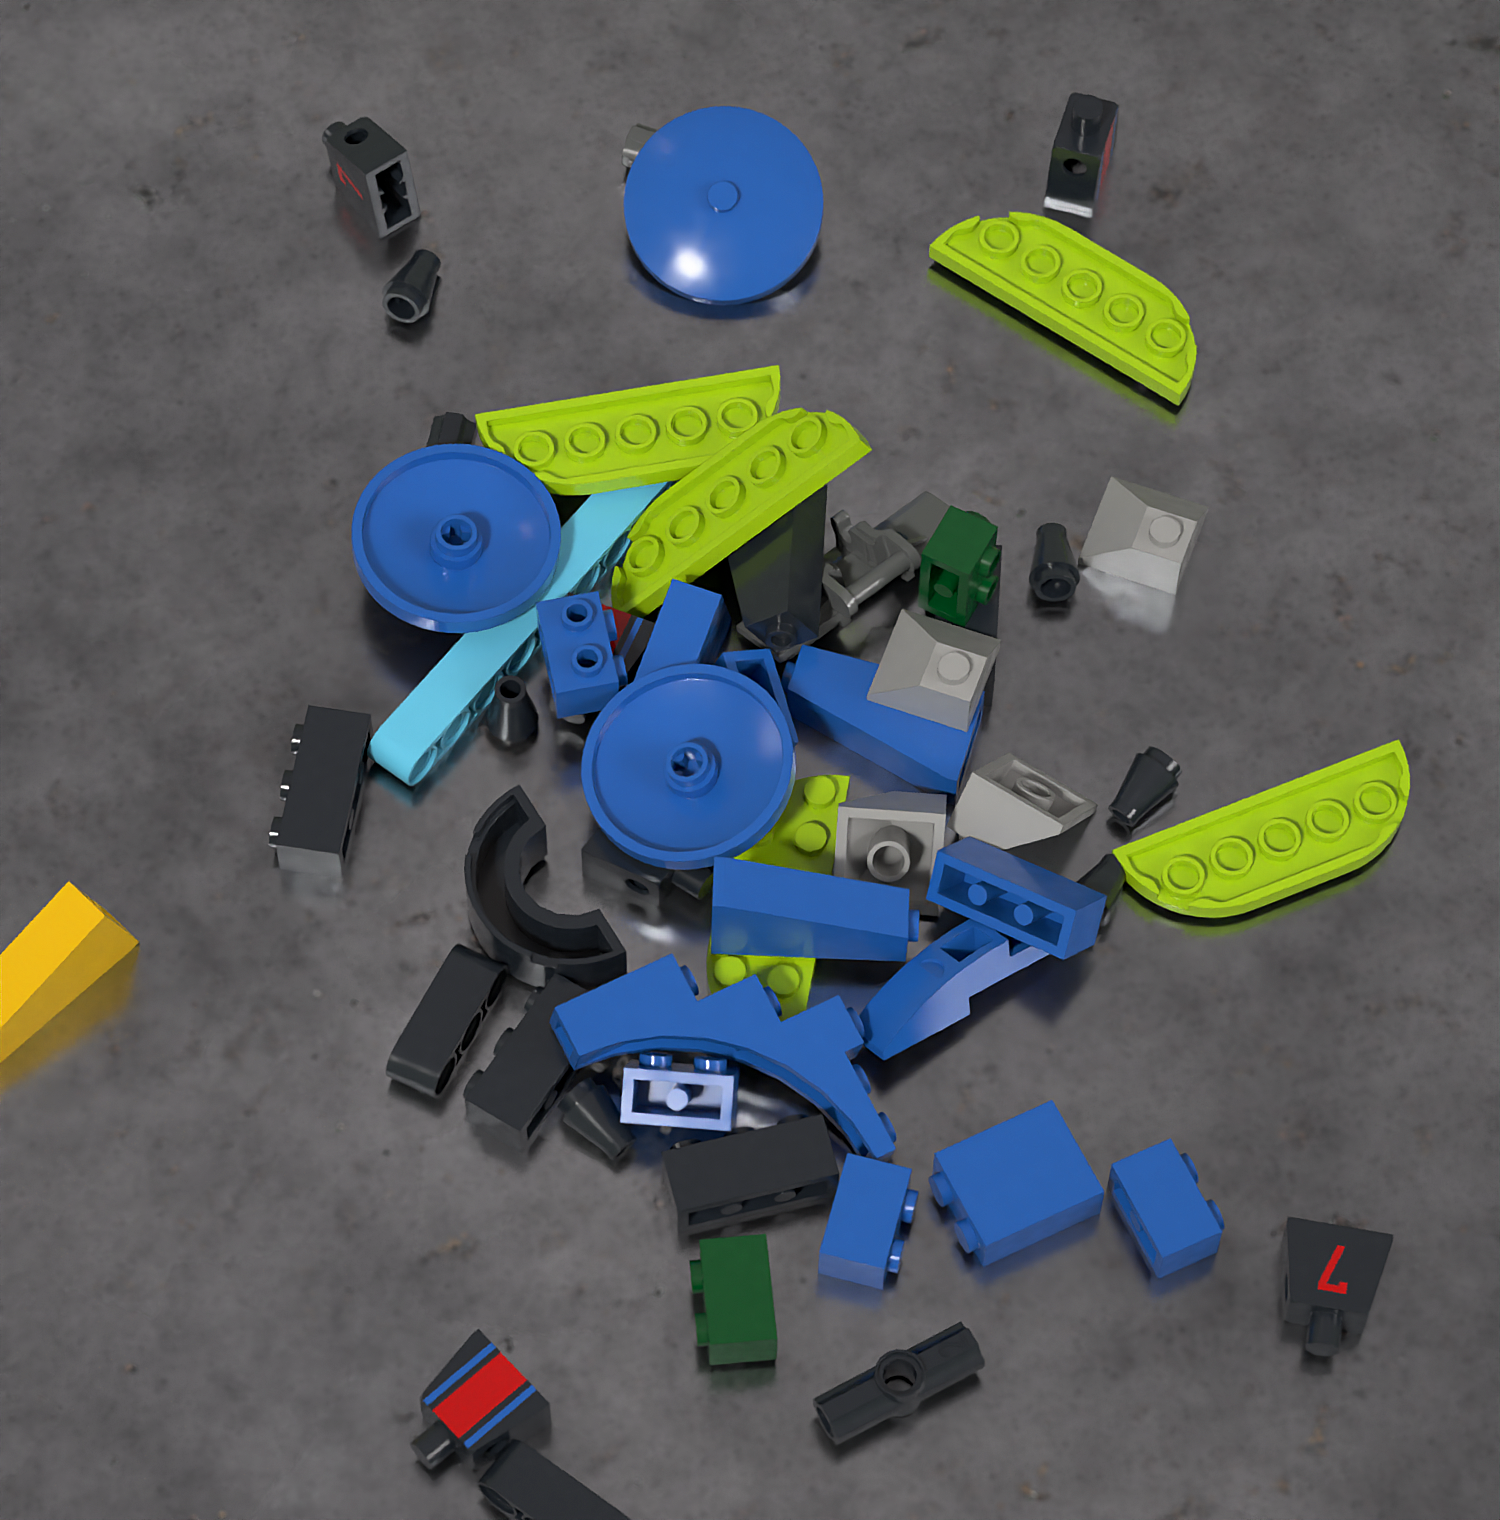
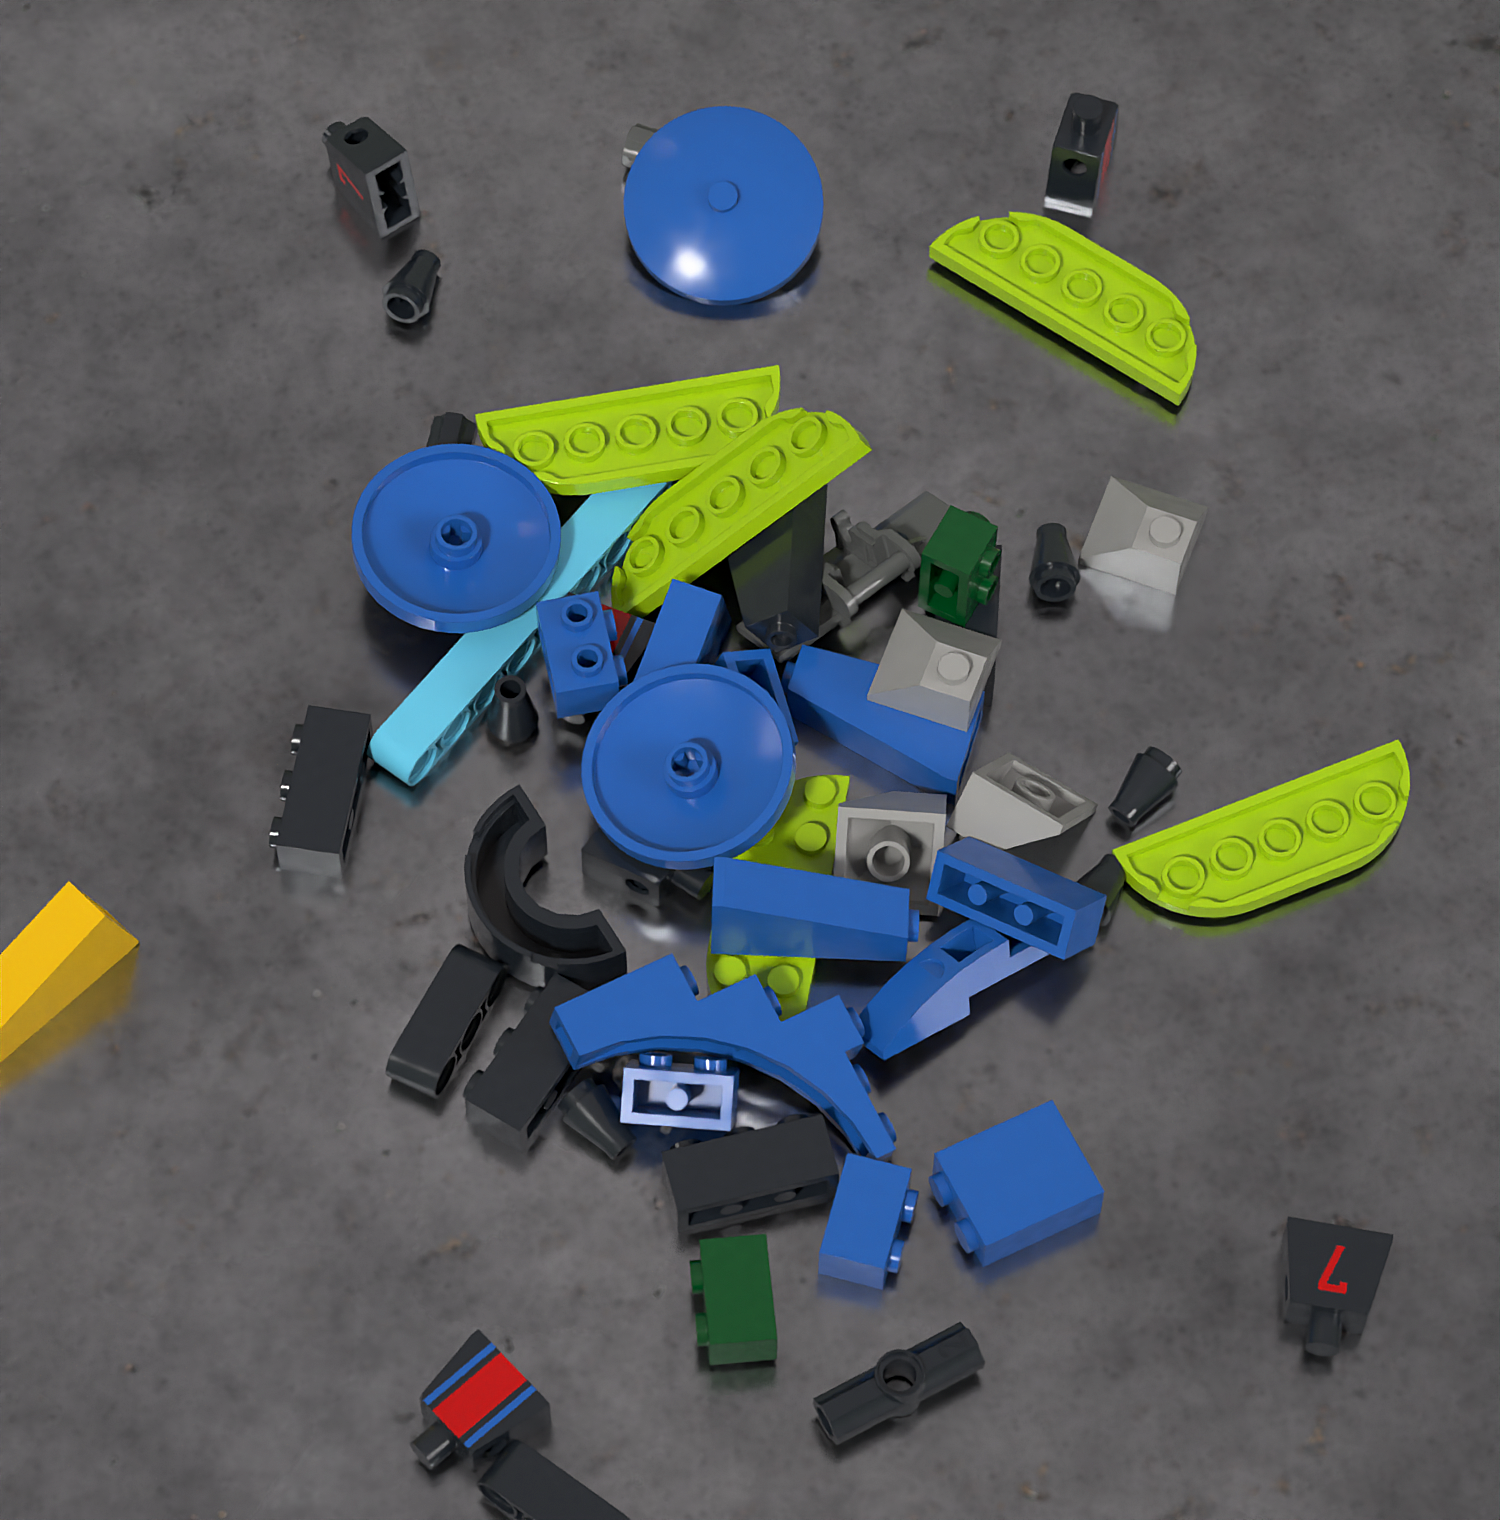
(1166, 1207): blue brick -> none

